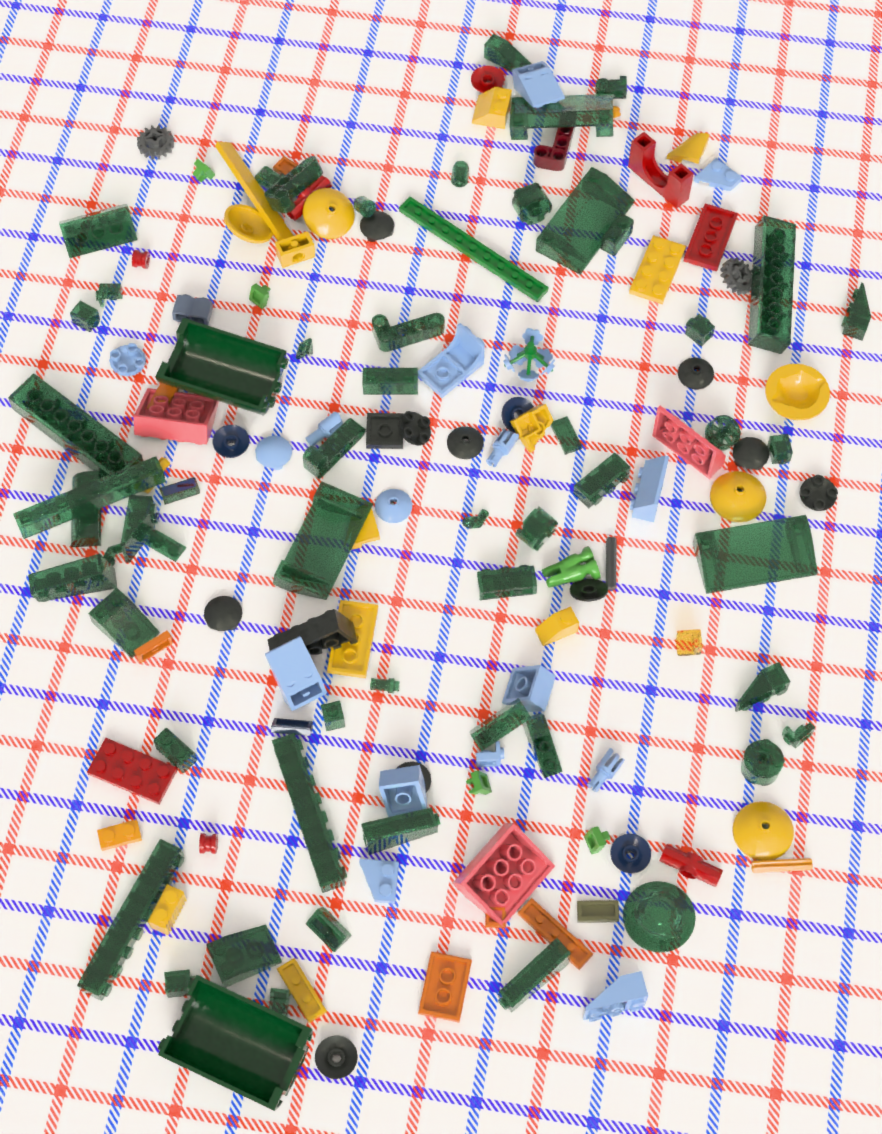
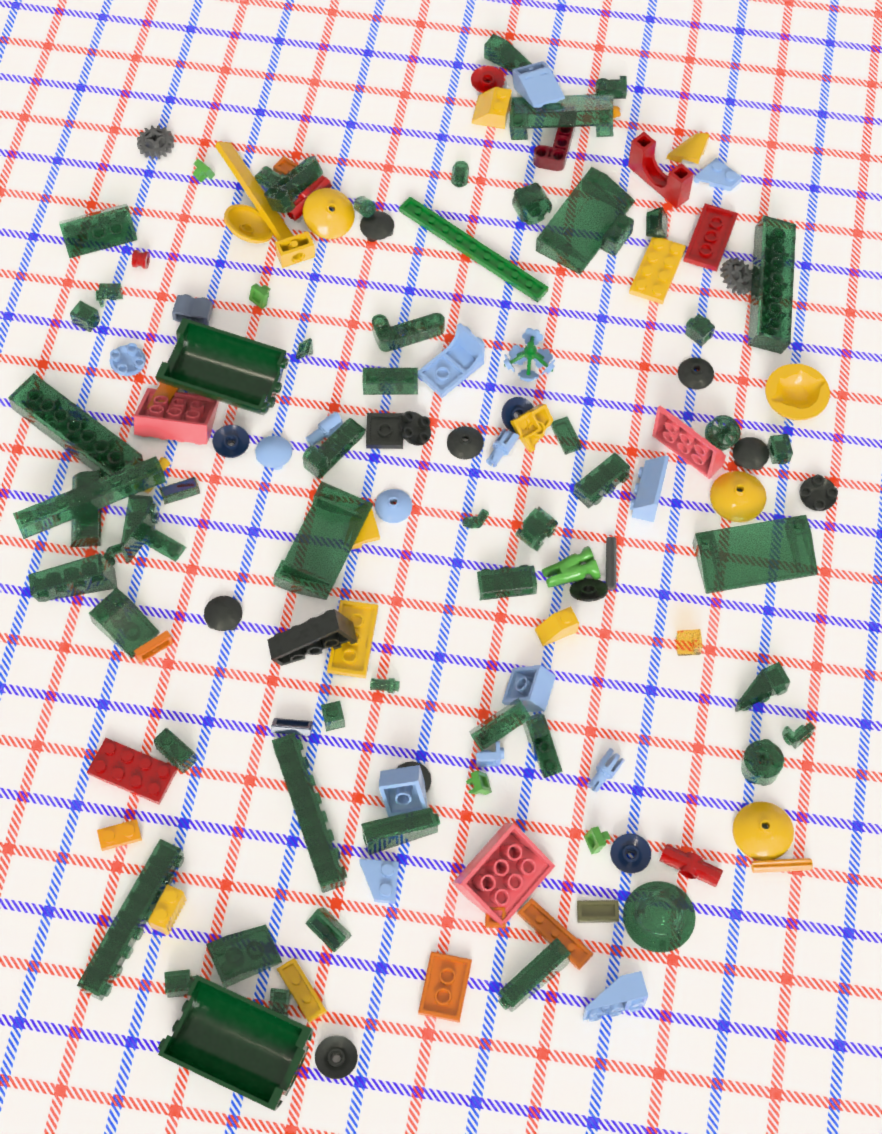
(208, 843): wheel -> none
(295, 673): light blue slope -> none
(657, 223): none -> clear green slope
(859, 315): clear green slope -> none

